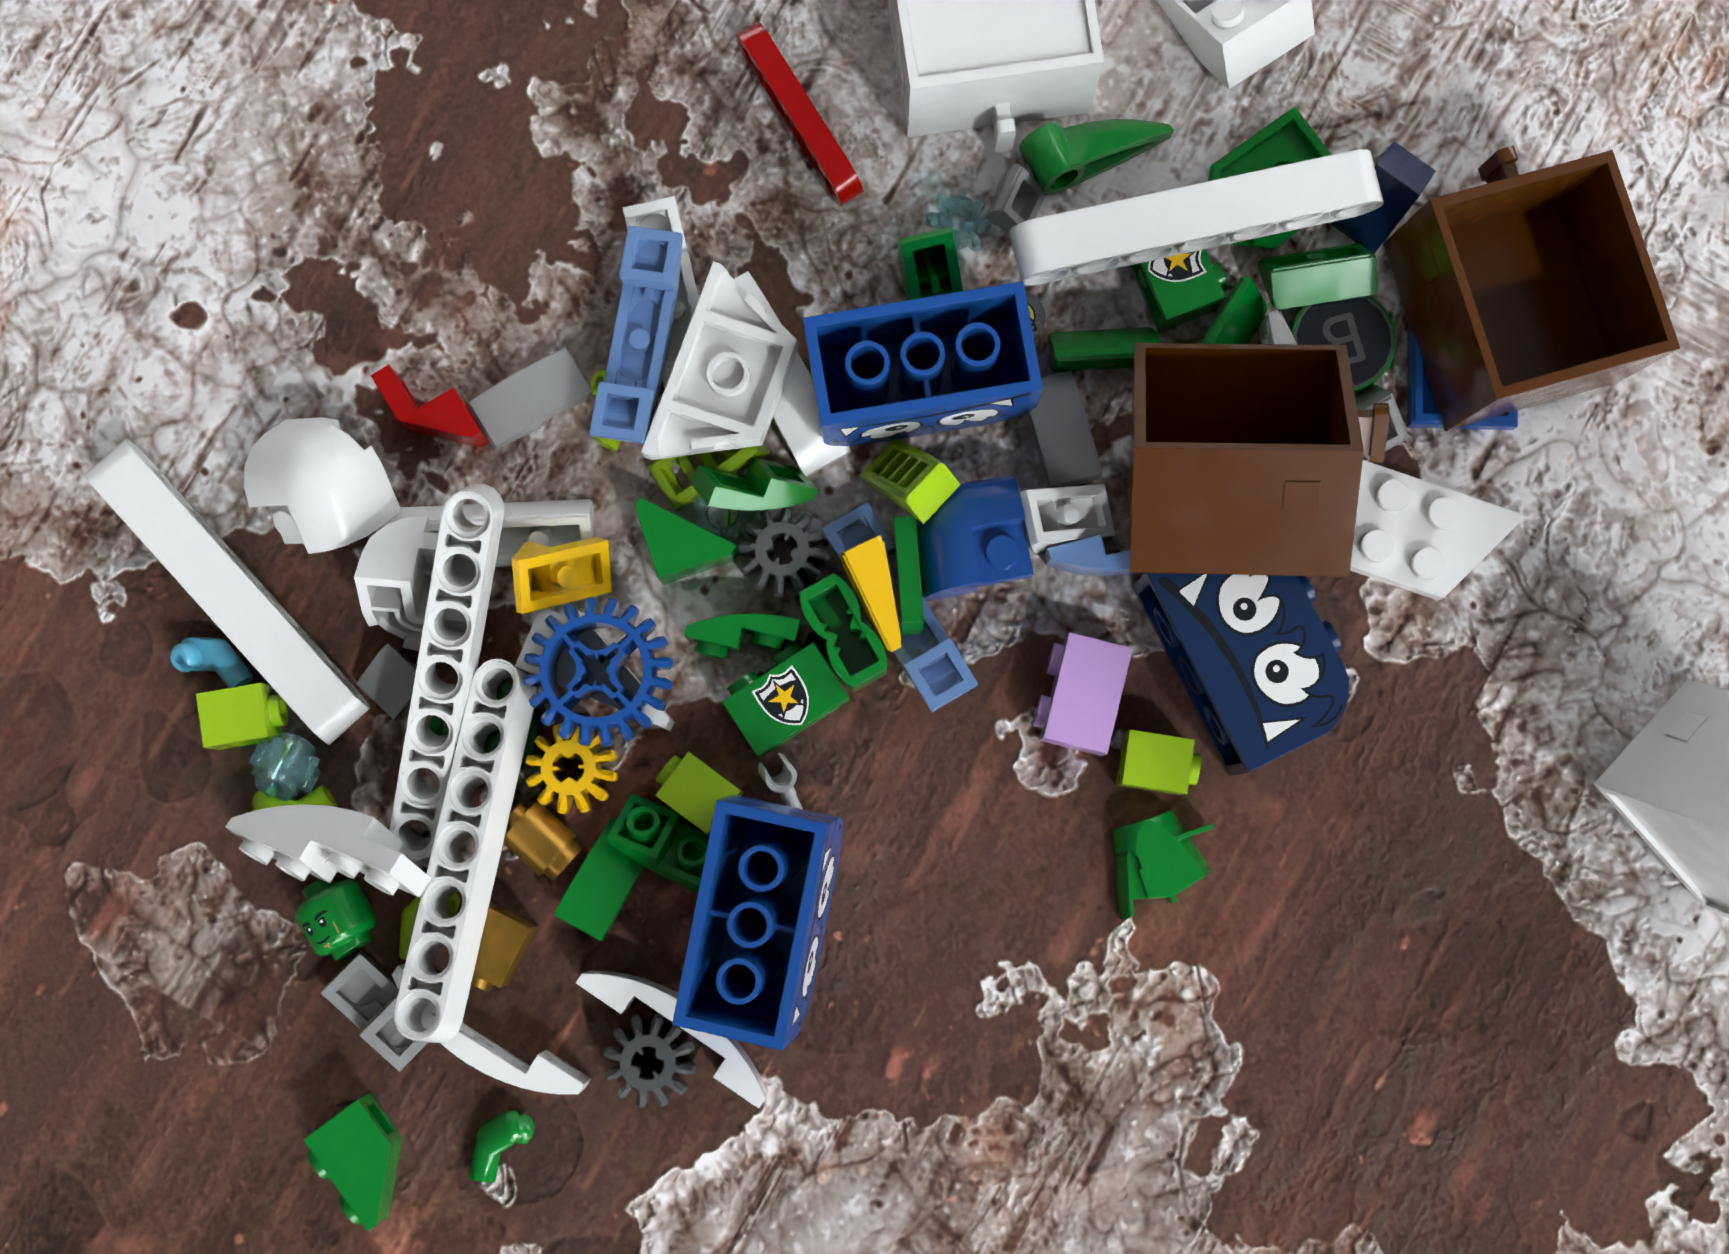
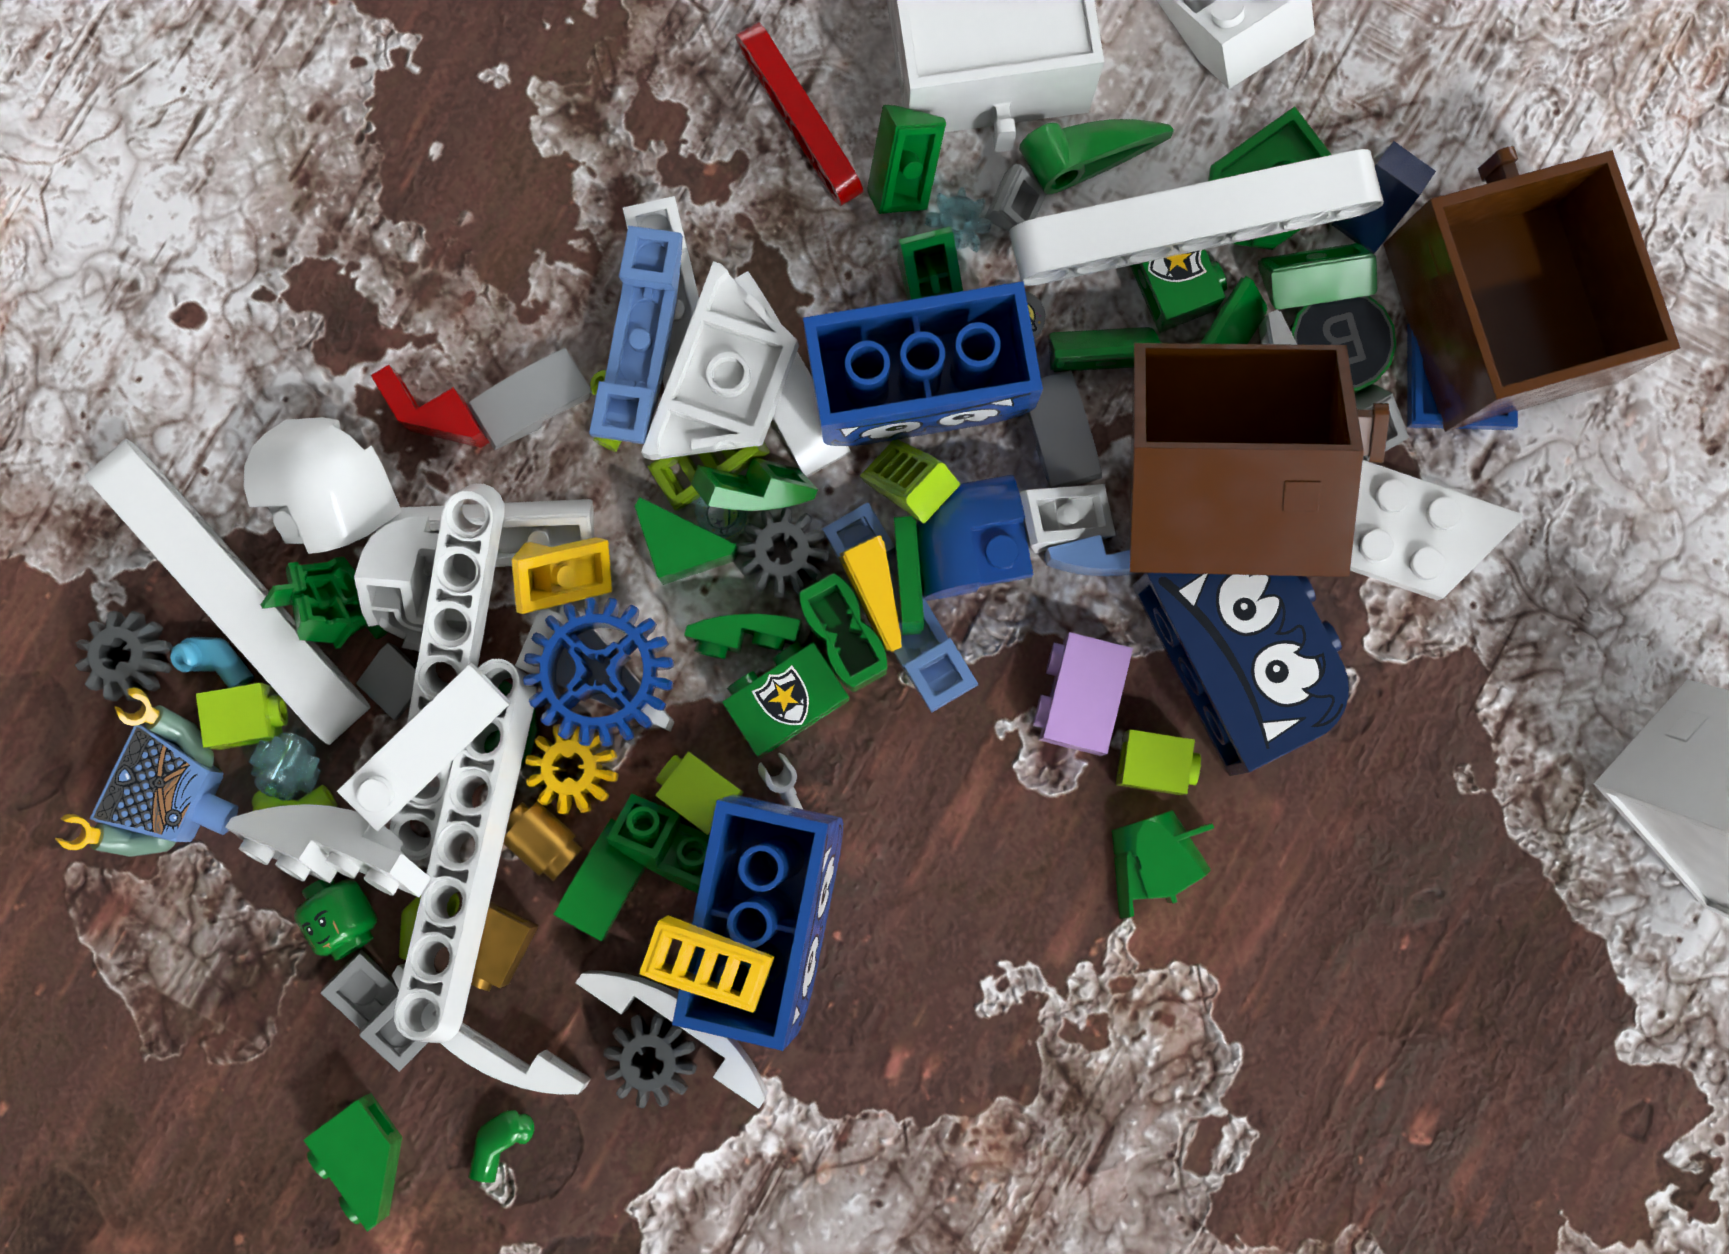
(128, 635): none -> dark grey gear
(157, 788): none -> torso
(322, 601): none -> green piece
(424, 747): none -> white slope
(700, 984): none -> yellow slope
(904, 159): none -> green slope

